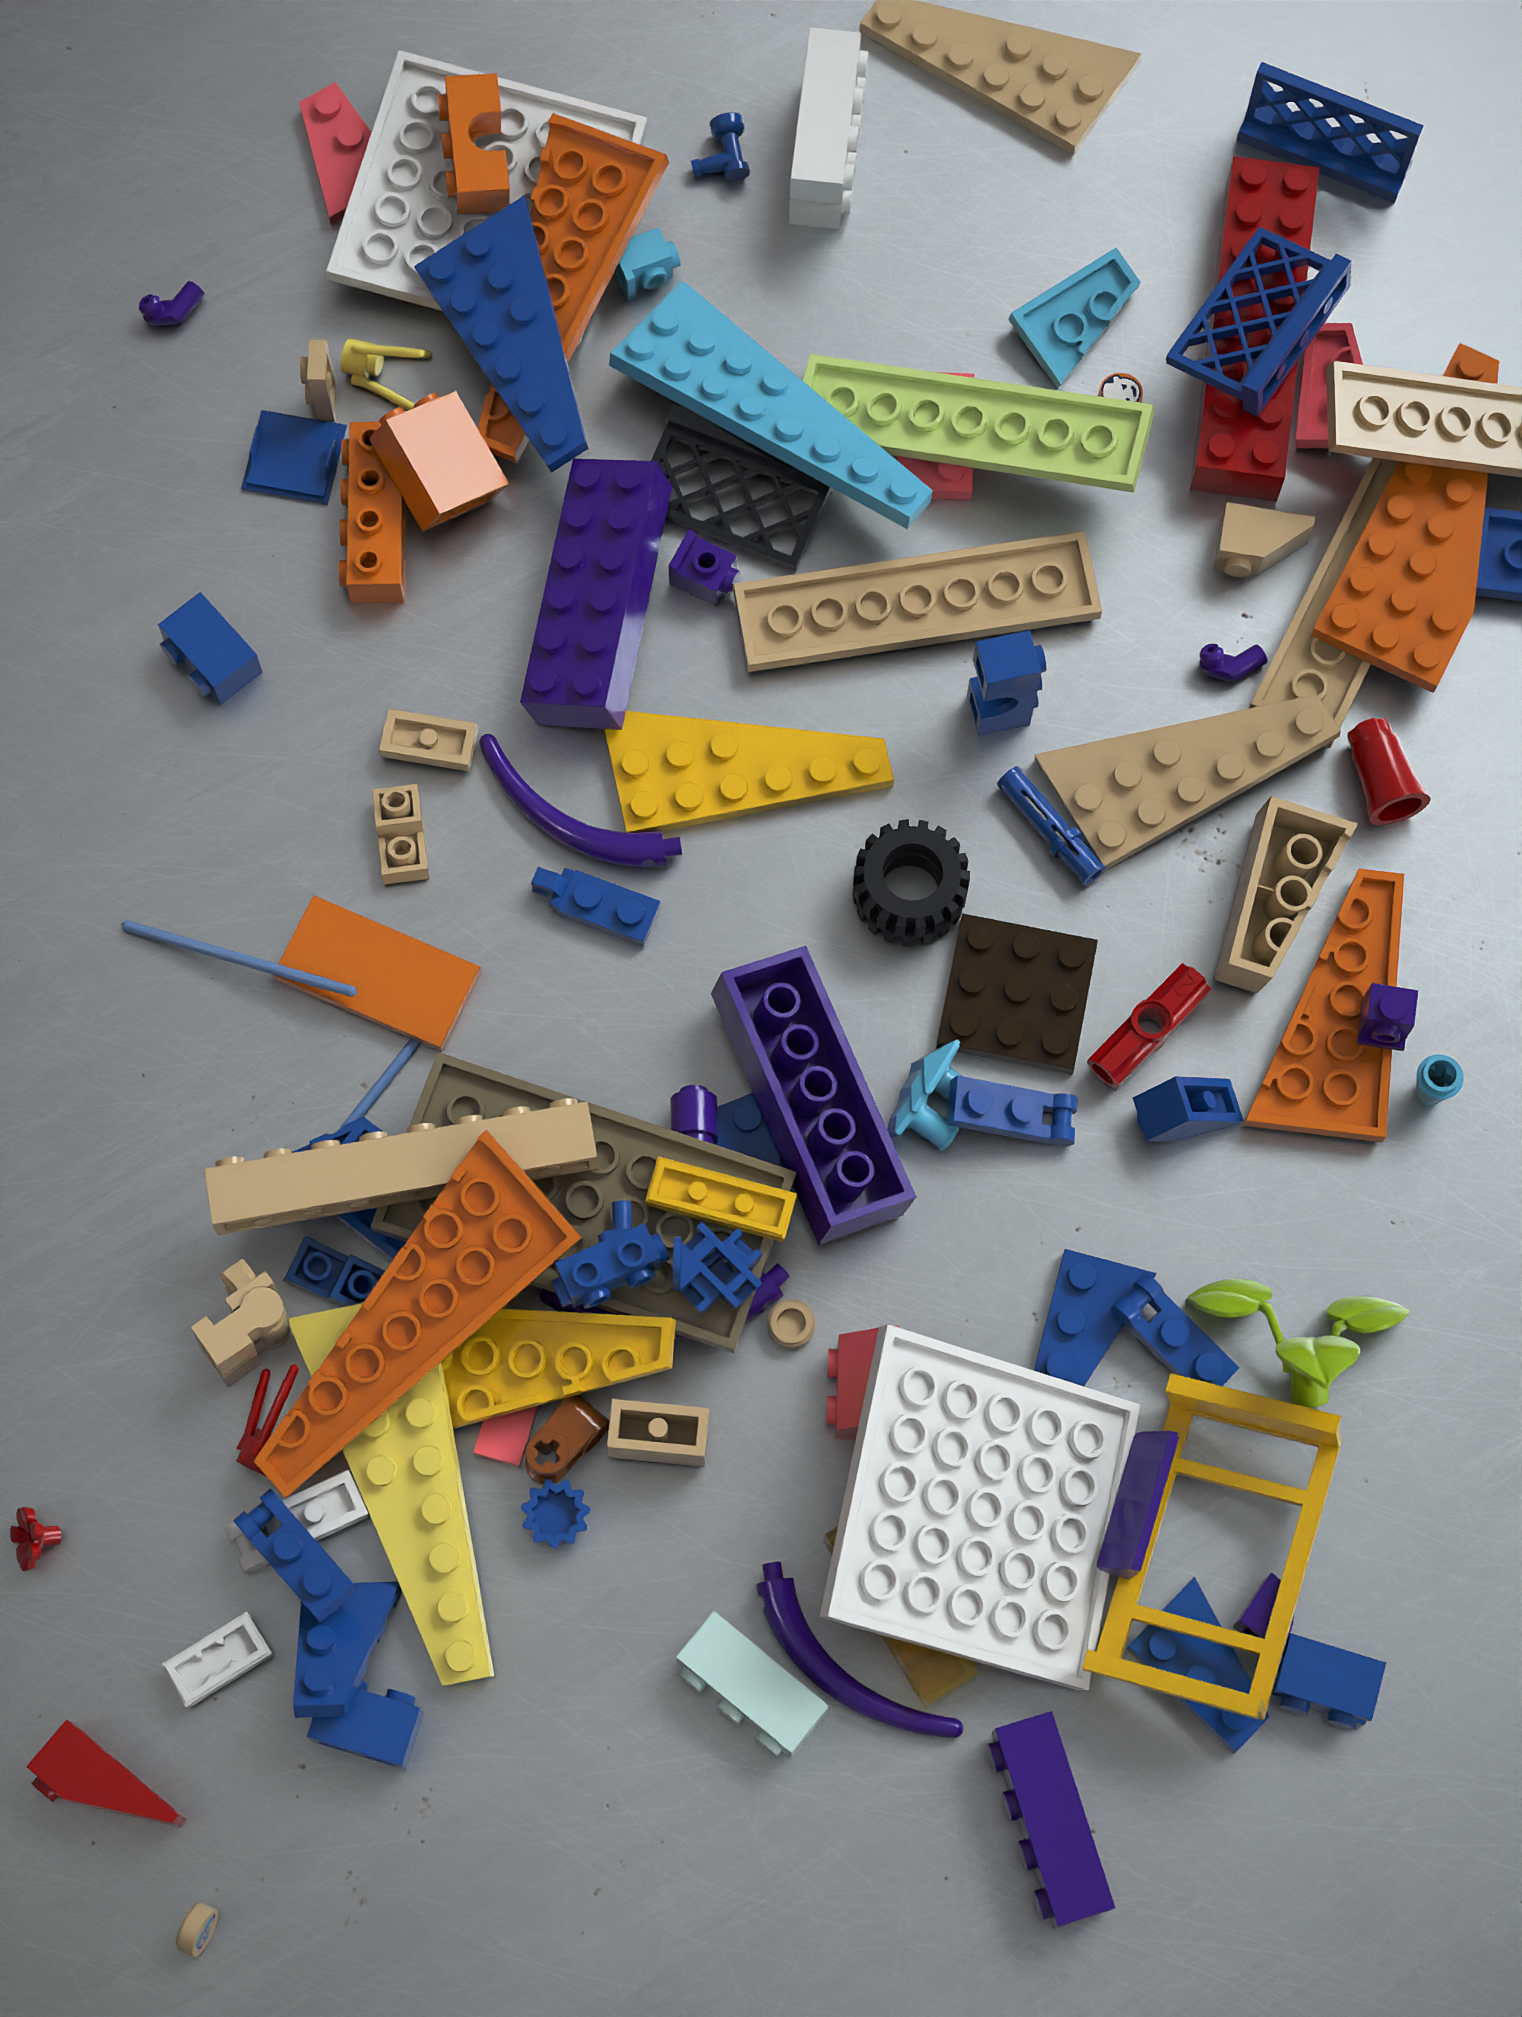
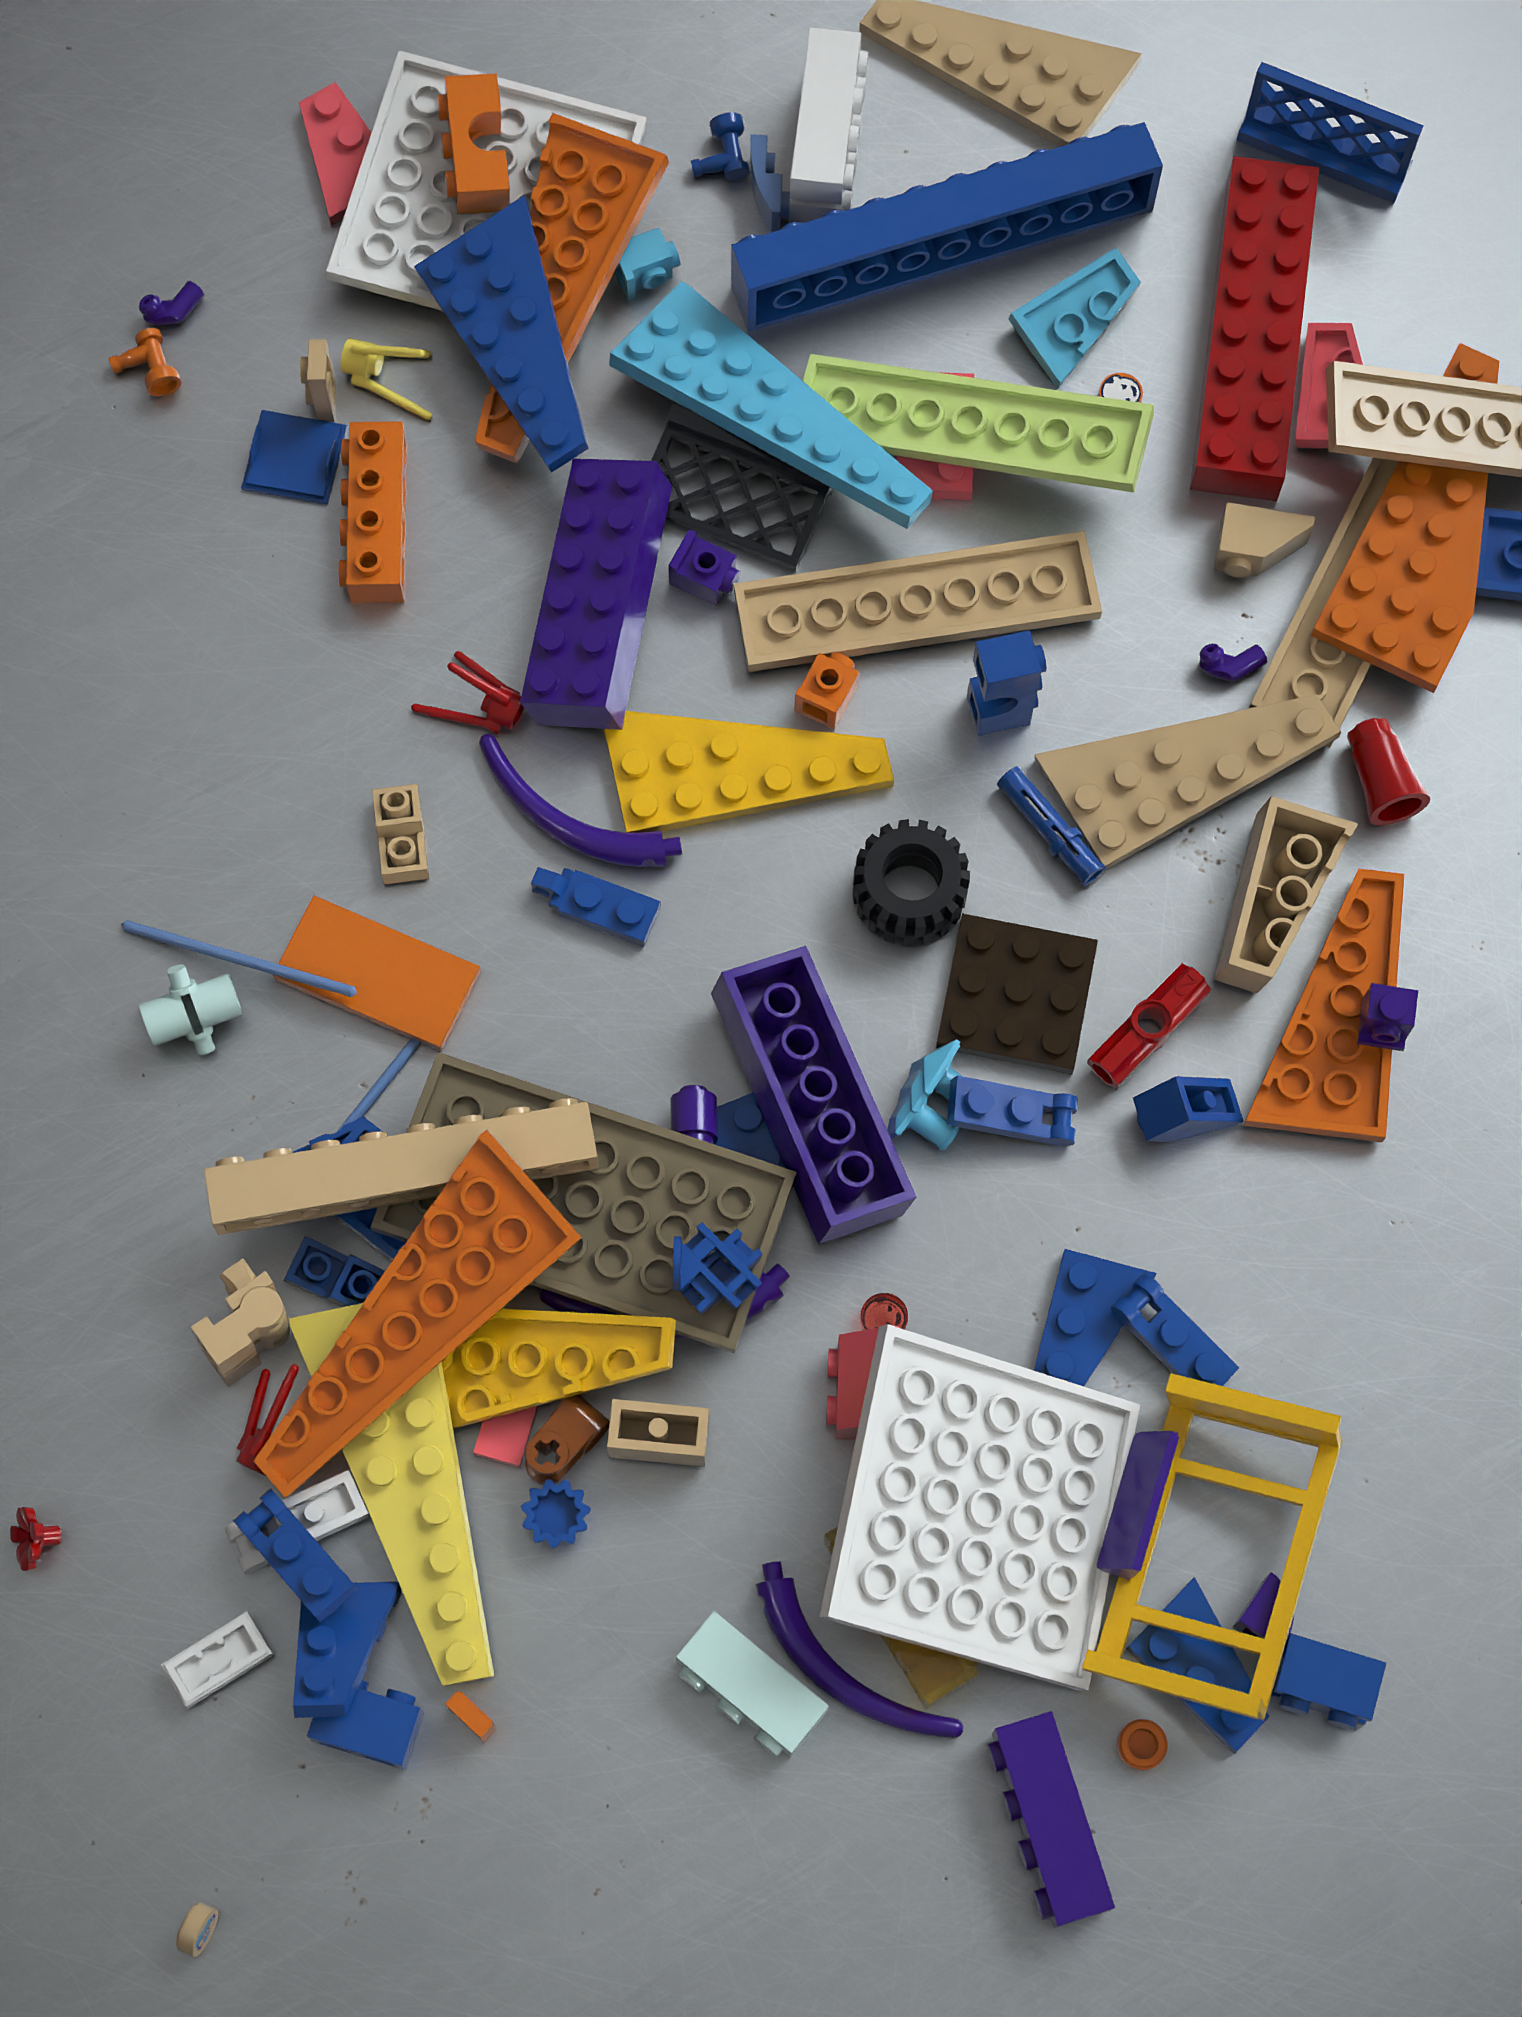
(89, 1776): red slope -> none
(161, 378): none -> orange piece
(190, 1009): none -> light aqua pin
(209, 648): blue brick -> none
(428, 740): tan plate -> none
(437, 459): brick -> none
(471, 1716): none -> orange tile
(500, 702): none -> red plant
(618, 1259): blue brick -> none
(720, 1199): yellow tile -> none
(767, 185): none -> medium blue slope
(791, 1324): tan tile -> none
(822, 701): none -> orange brick
(883, 1310): none -> clear red tile
(944, 226): none -> blue brick
(1142, 1745): none -> orange tile
(1295, 330): blue fence -> none
(1310, 1360): lime plant -> none
(1438, 1079): medium azure cone -> none

